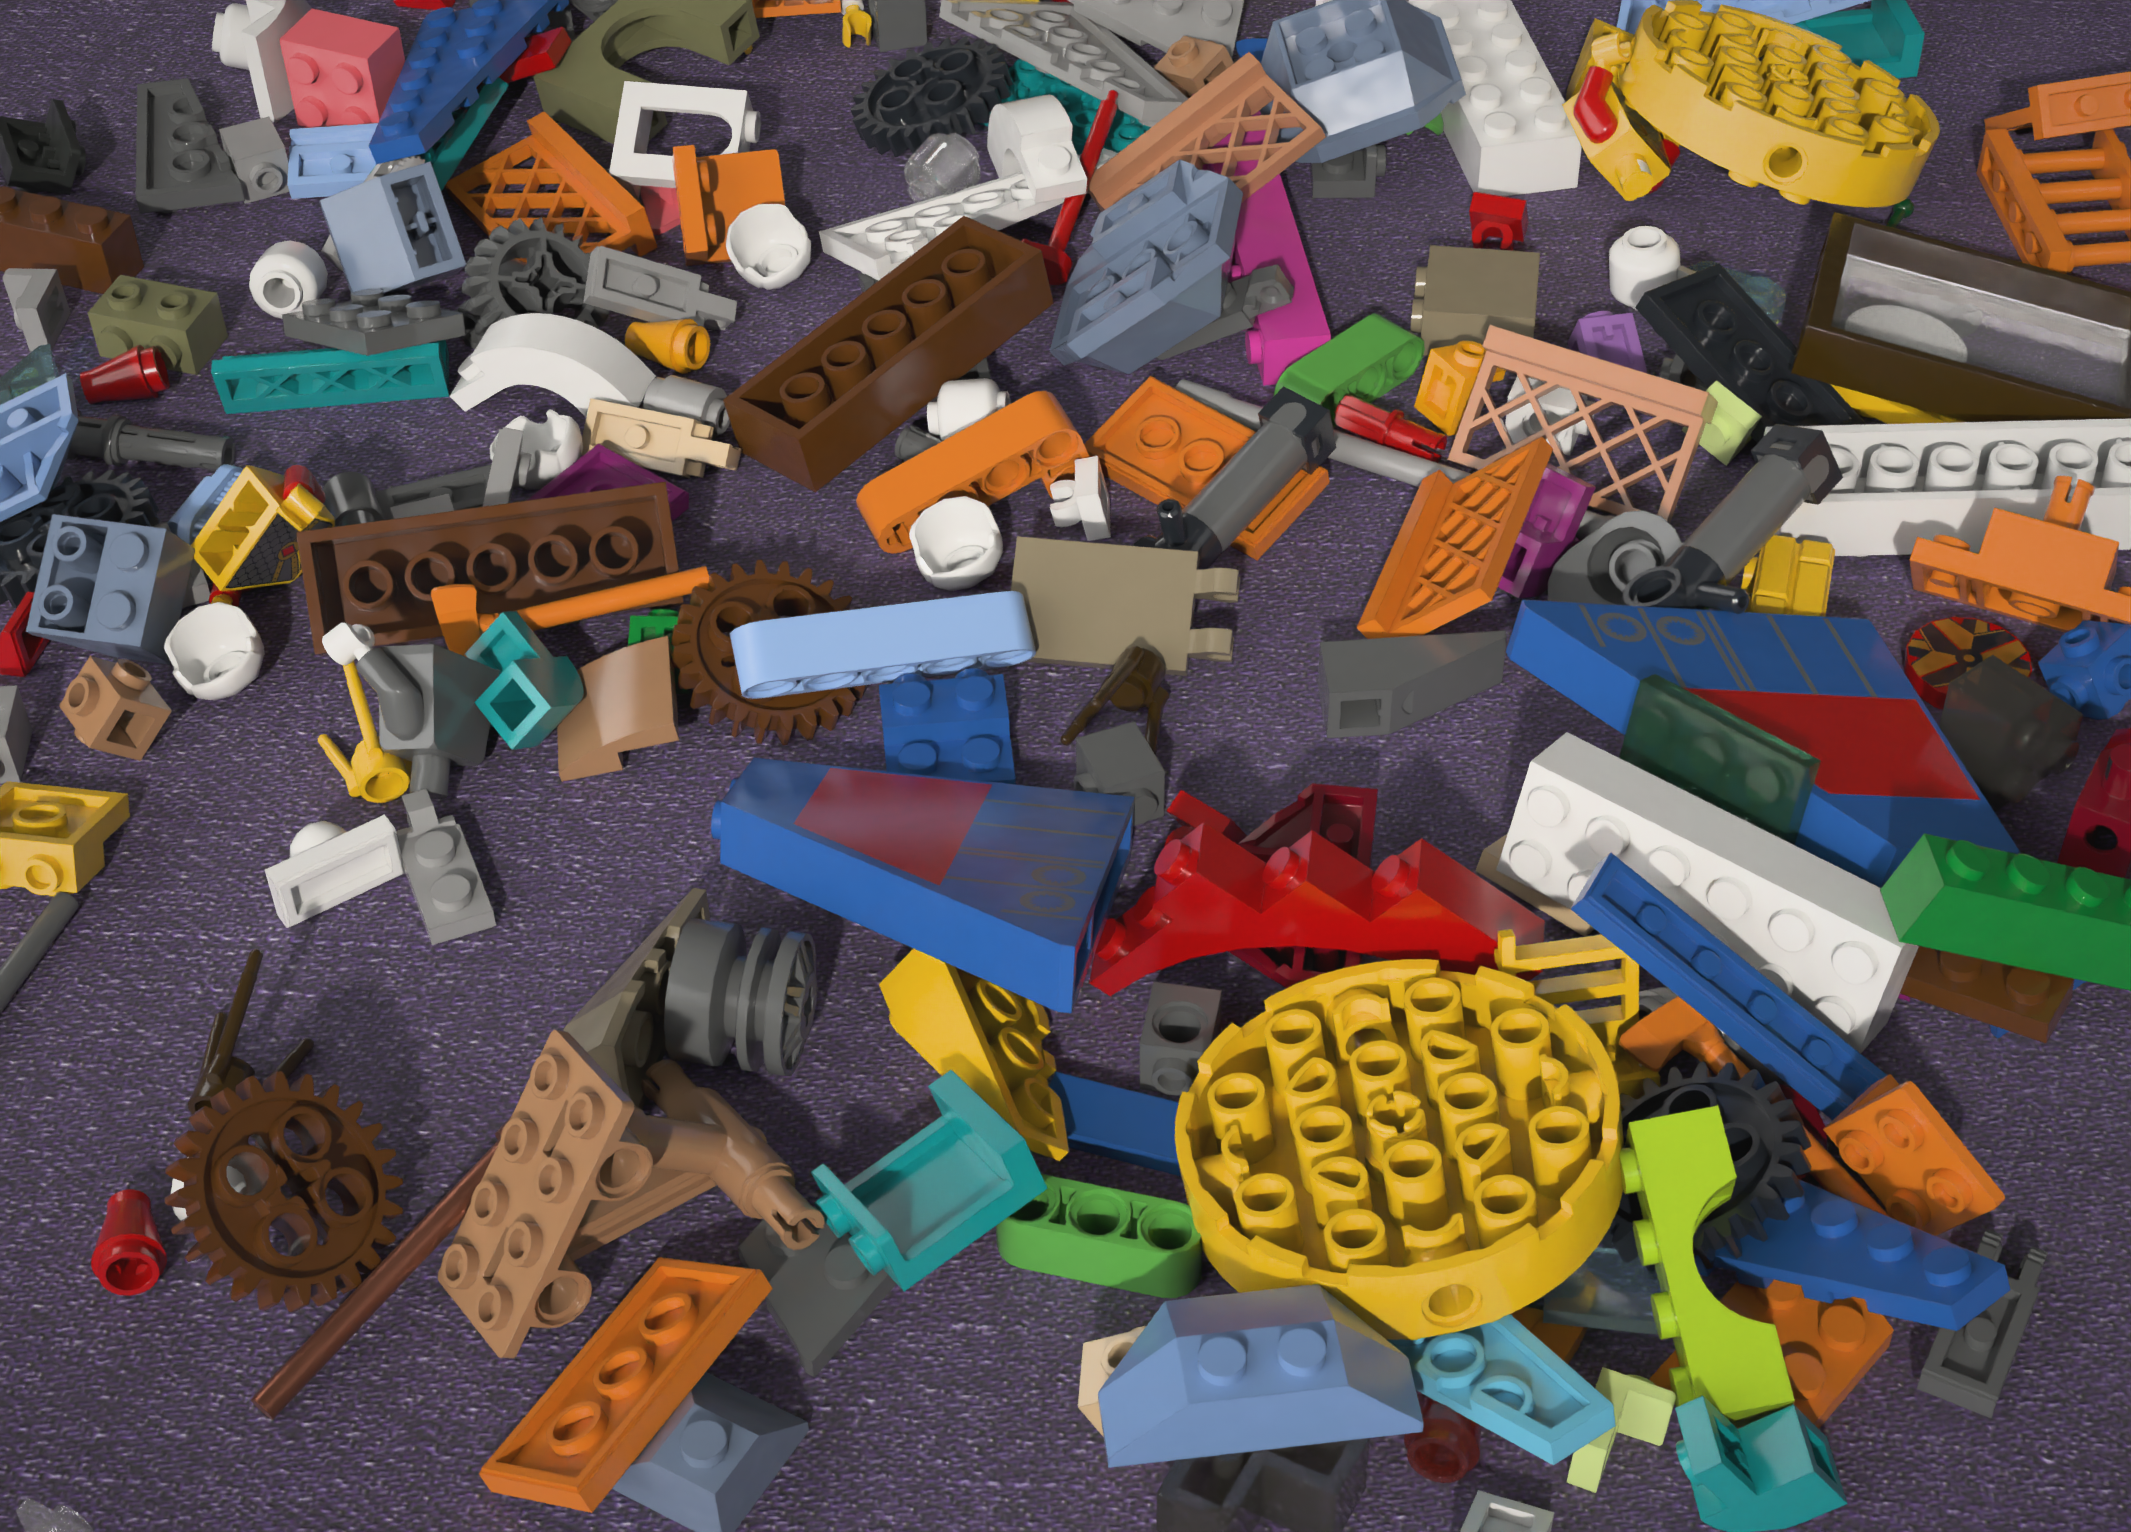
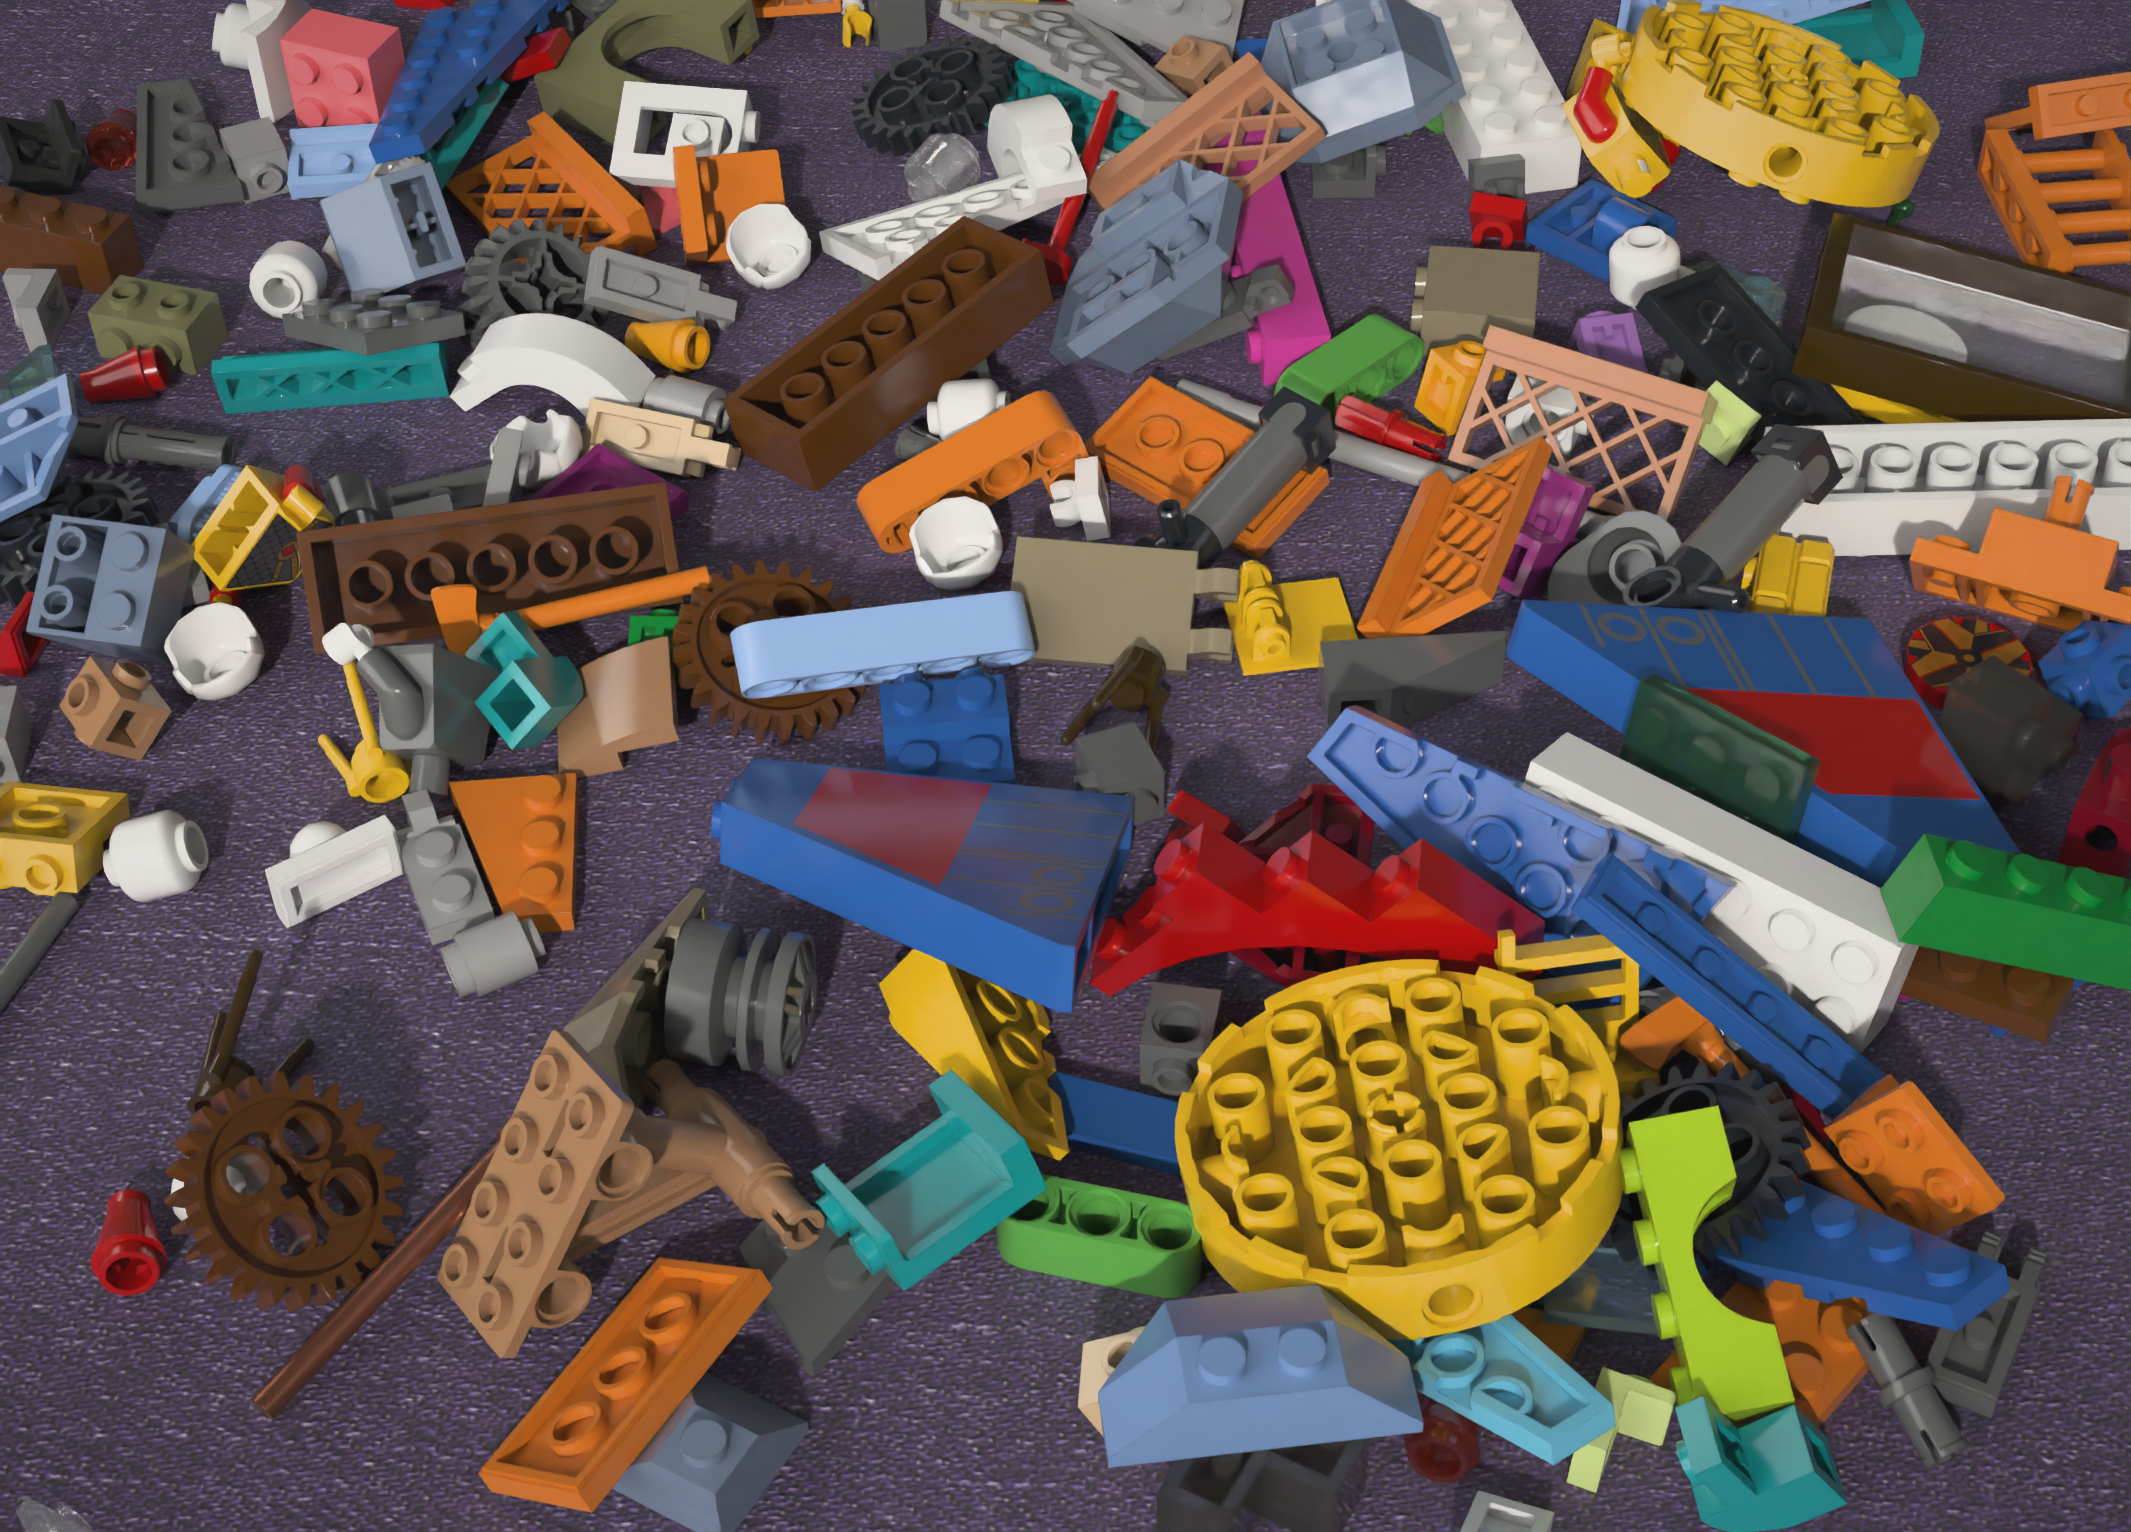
(114, 141): none -> clear red cone
(155, 856): none -> white head
(493, 955): none -> light grey brick
(526, 843): none -> orange wing
(704, 132): none -> white bracket
(1285, 622): none -> yellow hinge
(1497, 176): none -> dark grey tile
(1501, 829): none -> wing
(1589, 222): none -> blue plate
(1907, 1389): none -> dark grey pin

